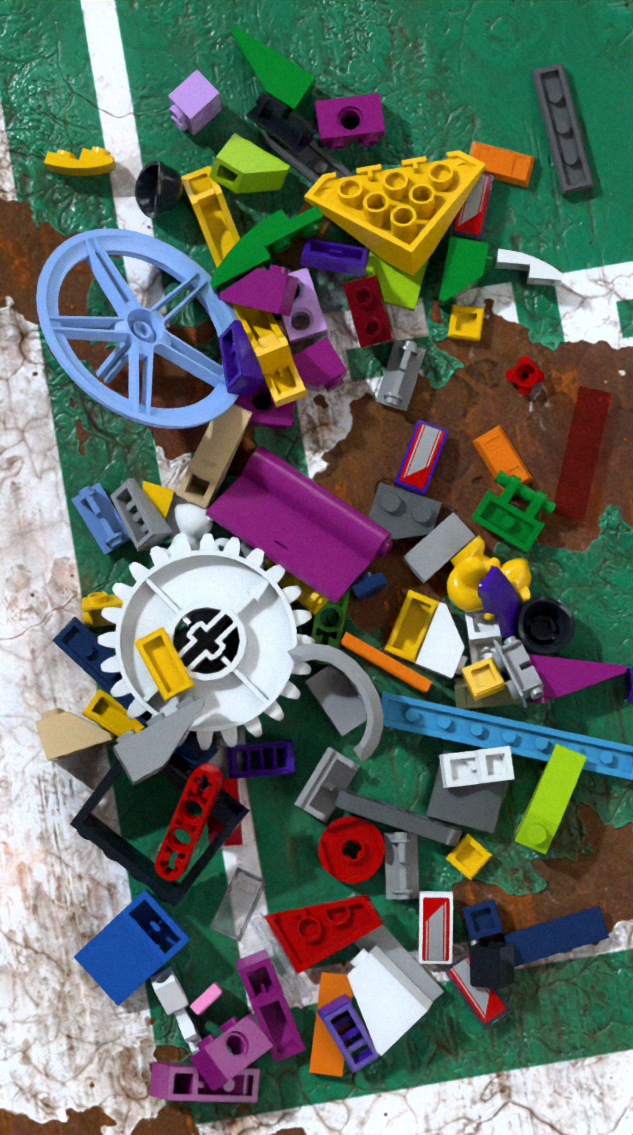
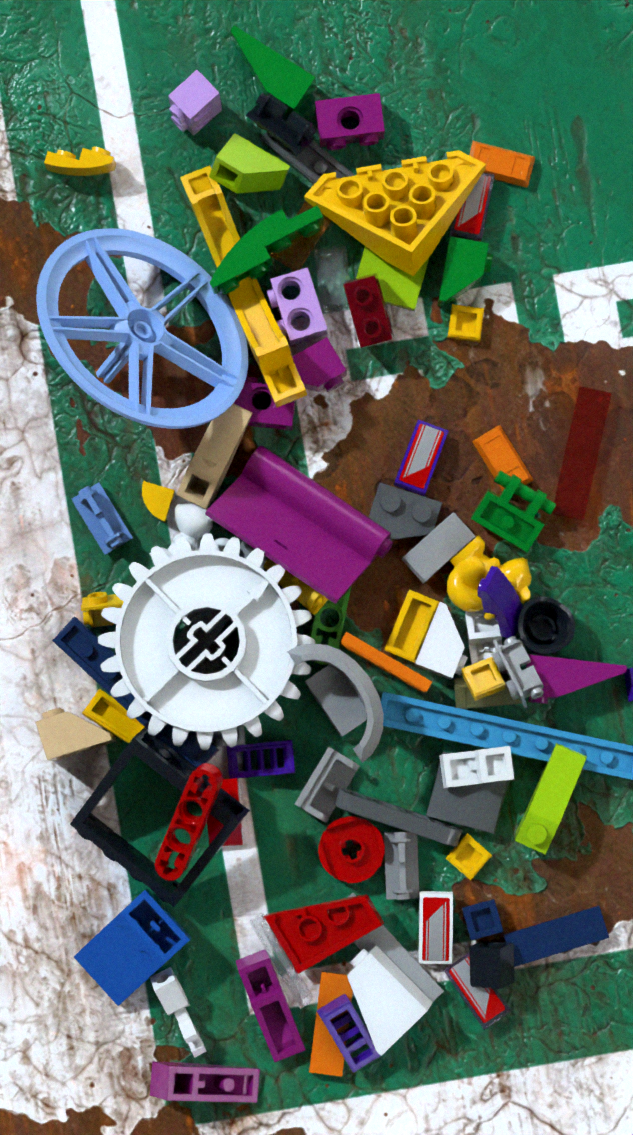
(151, 749): light grey slope -> none
(155, 528): light grey slope -> none
(158, 189): black helmet -> none
(164, 664): yellow tile -> none
(206, 998): bright pink tile -> none
(215, 1060): magenta brick -> none
(238, 904): clear tile -> none
(239, 361): dark purple slope -> none
(264, 290): magenta slope -> none
(334, 257): dark purple tile -> none
(368, 585): dark blue plate -> none
(400, 375): light grey hinge -> none
(525, 366): red plate -> none
(538, 271): white slope -> none
(562, 129): dark grey tile -> none

